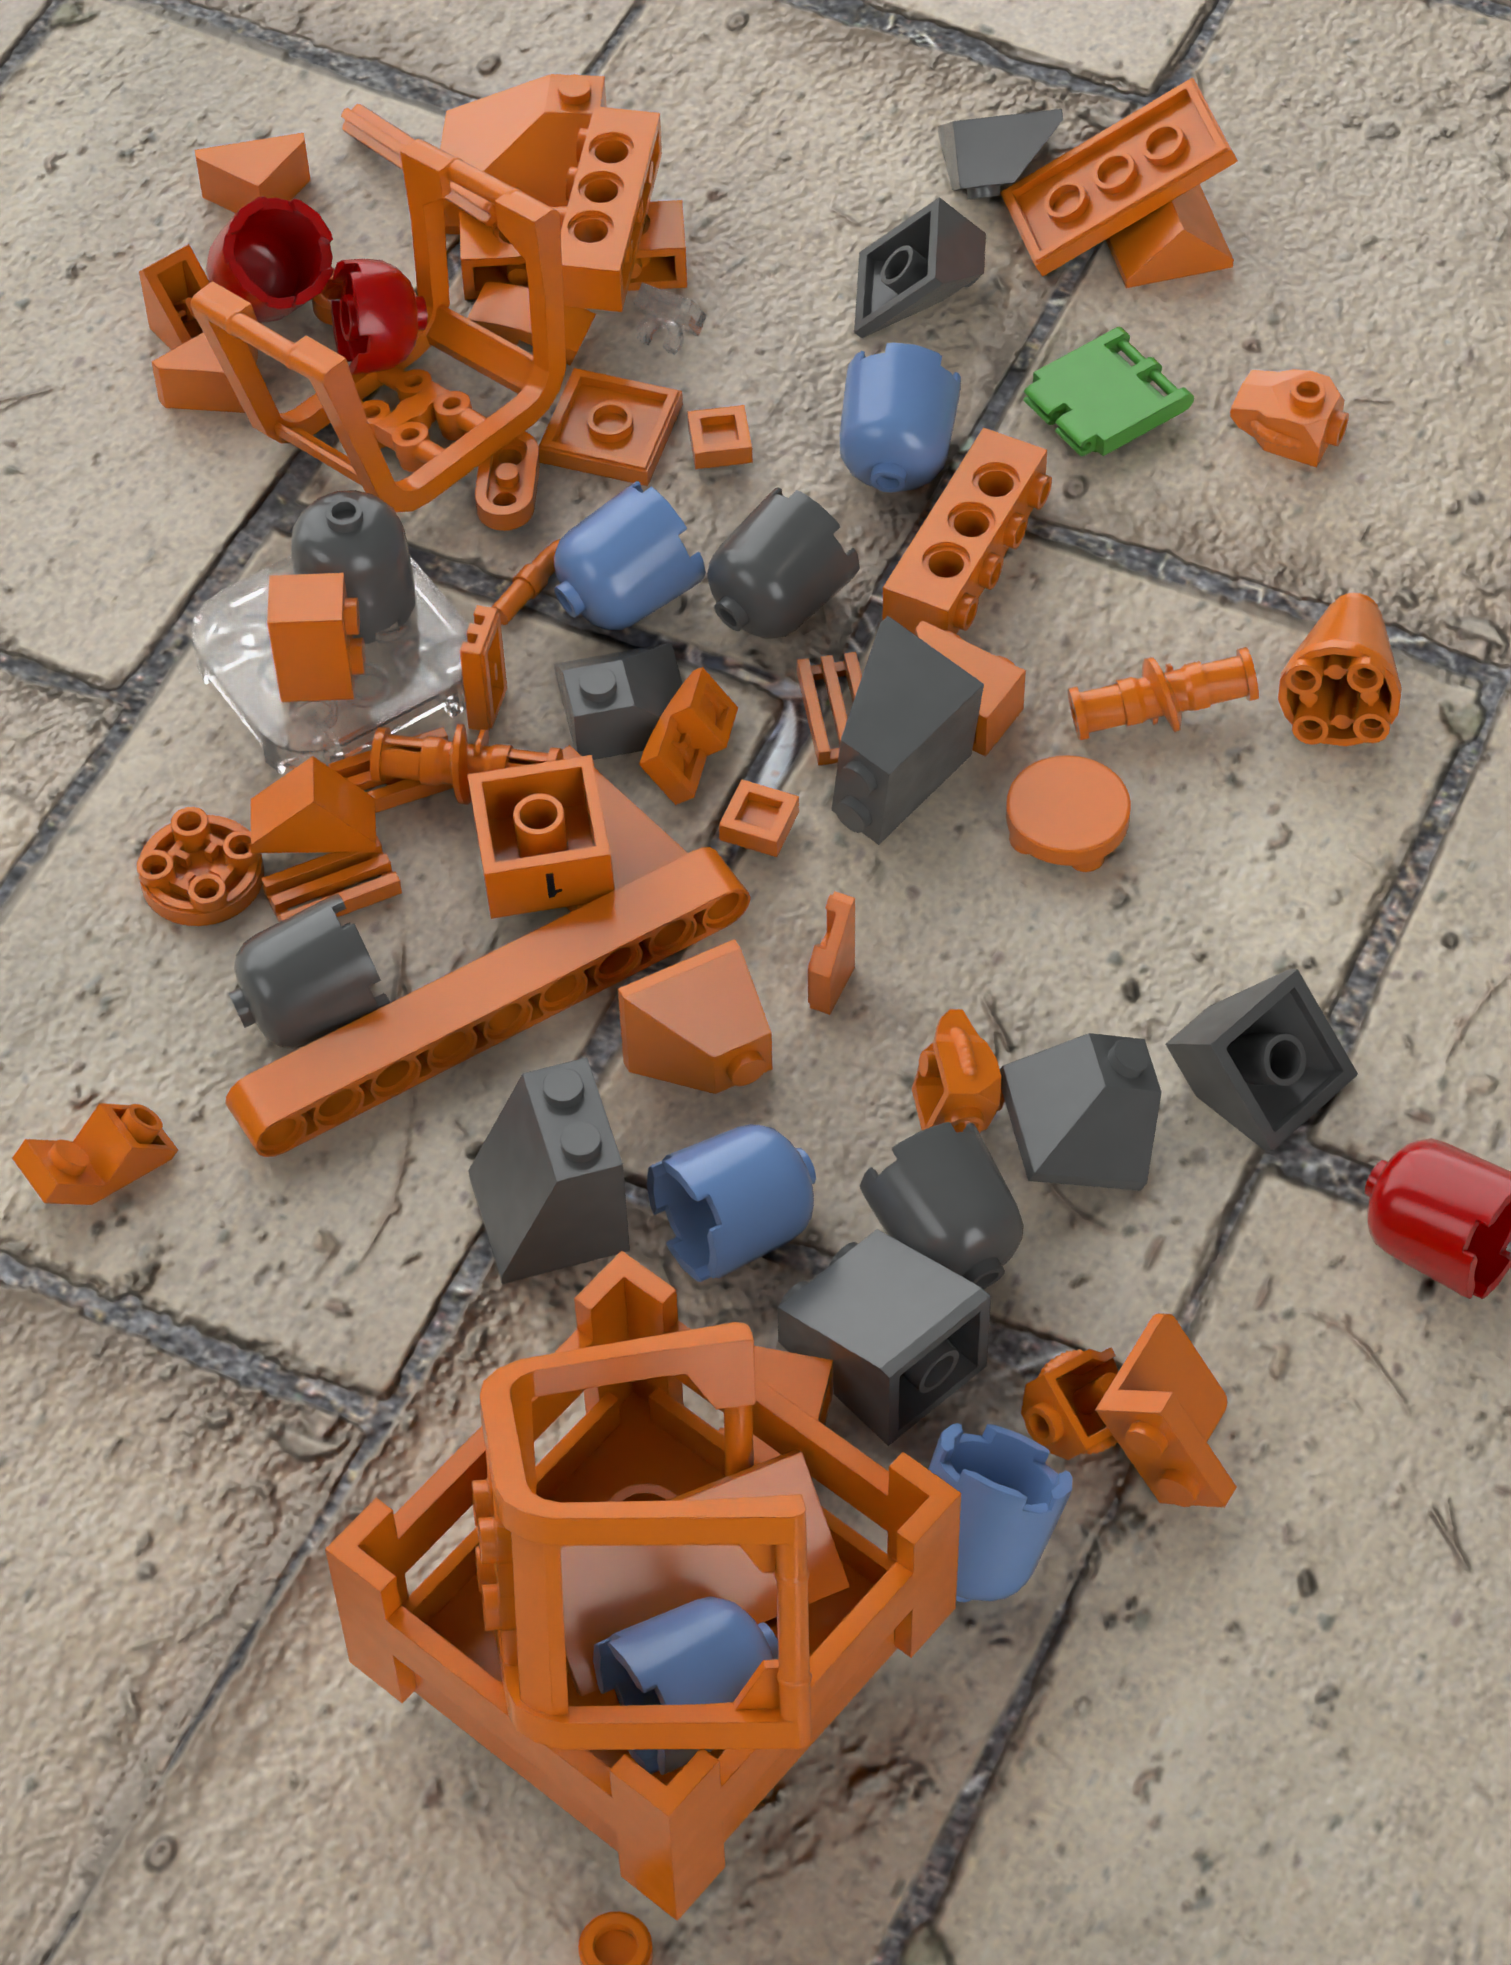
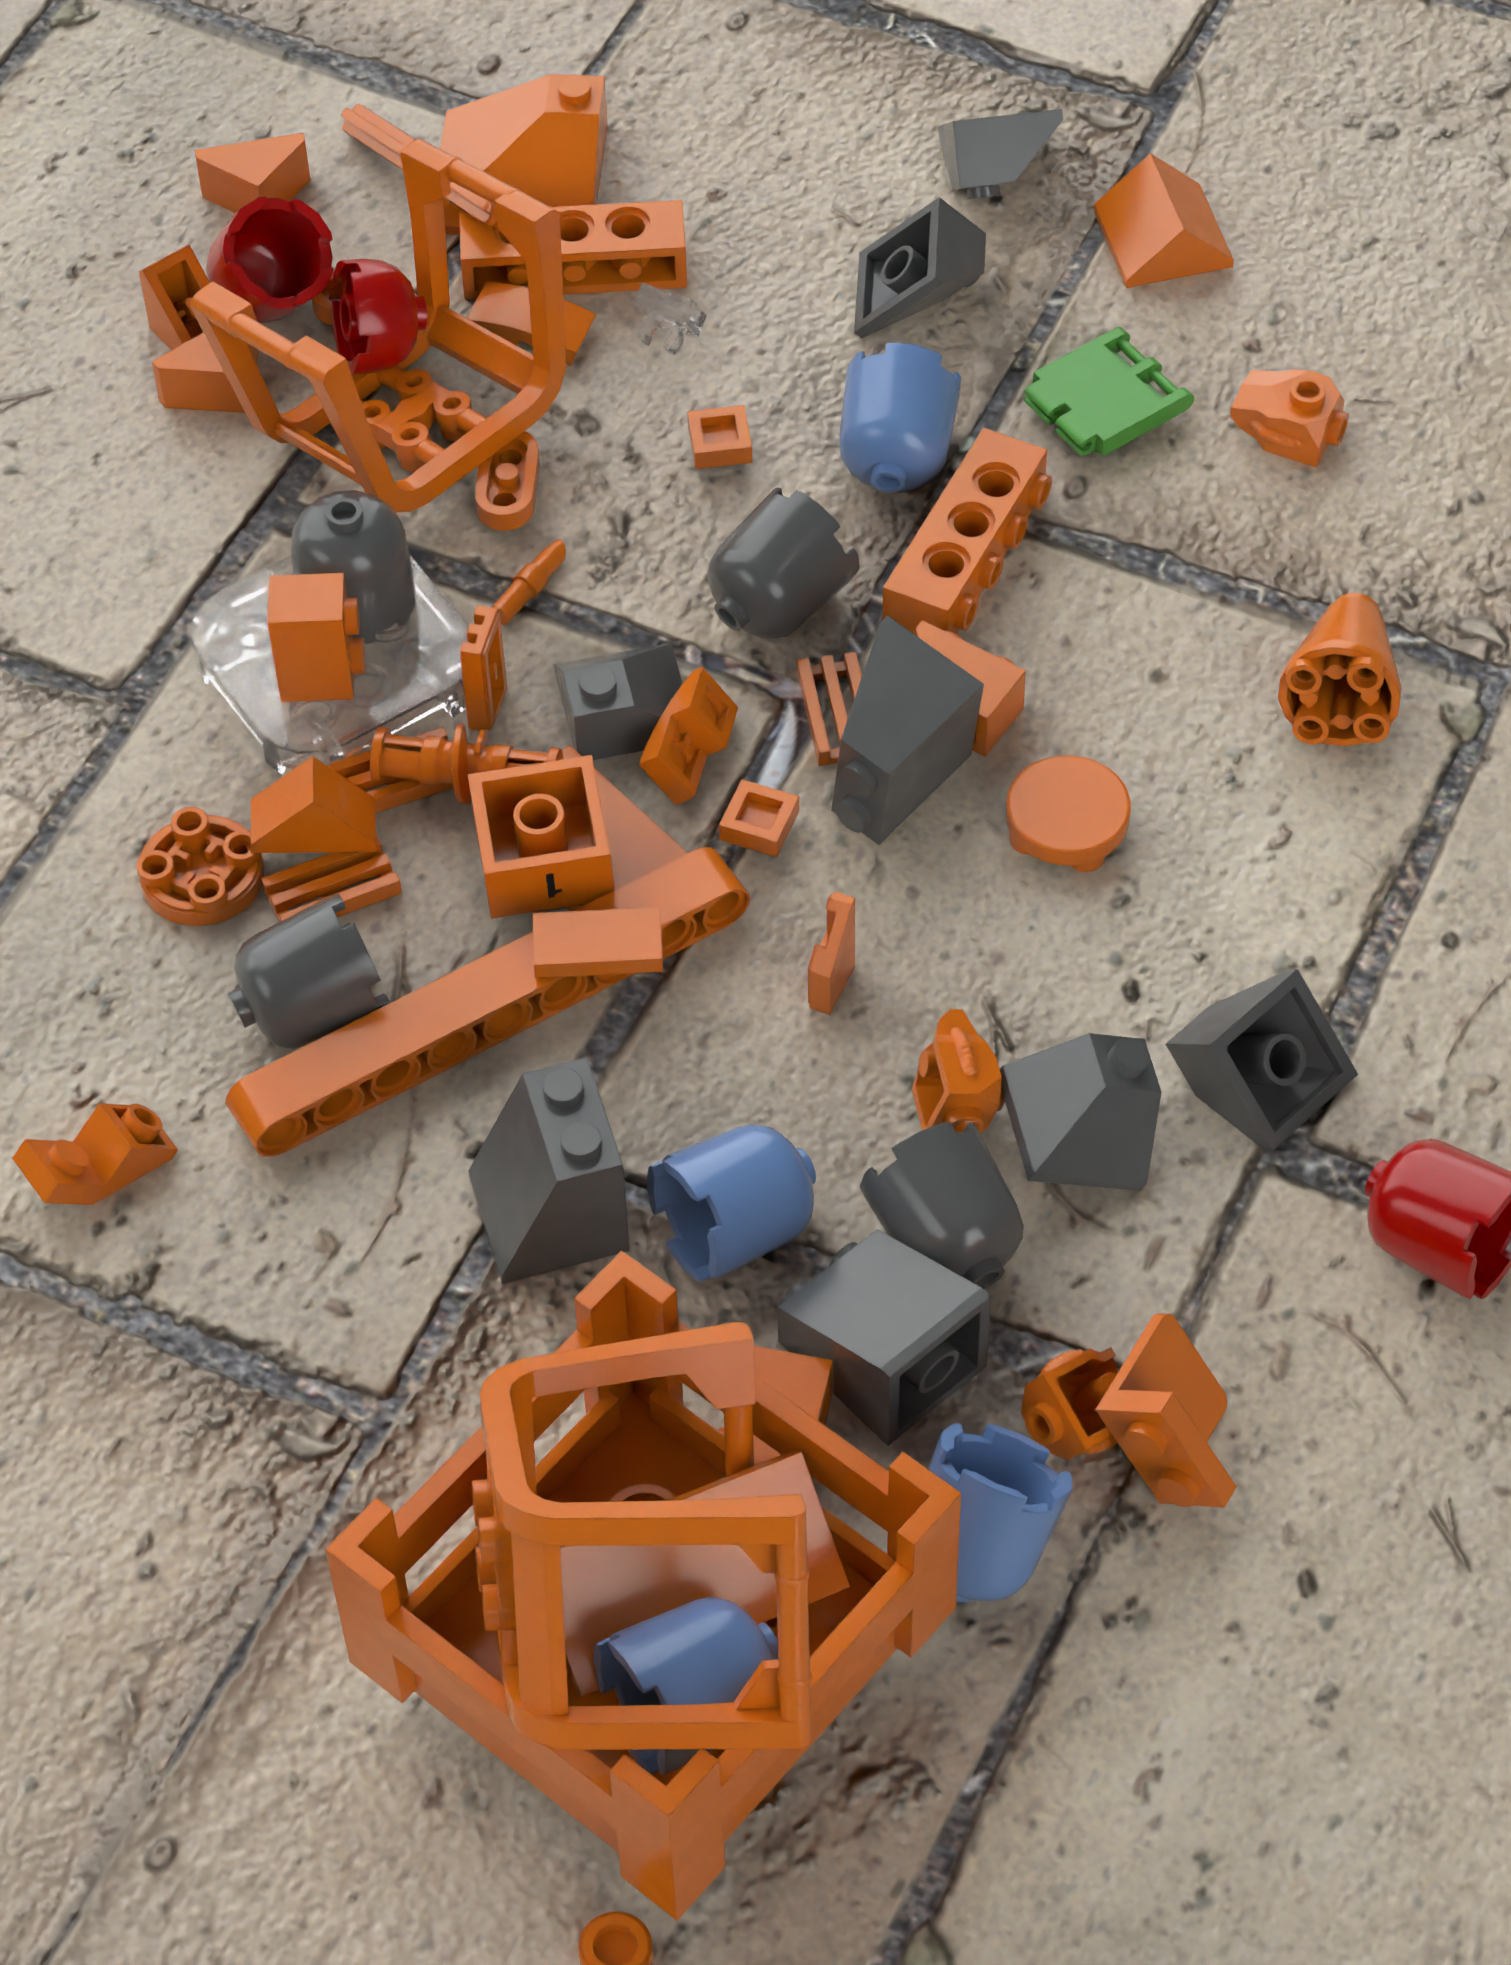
(597, 942): none -> orange tile
(607, 205): orange brick -> none
(610, 426): orange tile -> none
(625, 560): medium blue cylinder -> none
(697, 1023): orange slope -> none
(1118, 176): orange tile -> none
(1163, 693): orange piece -> none

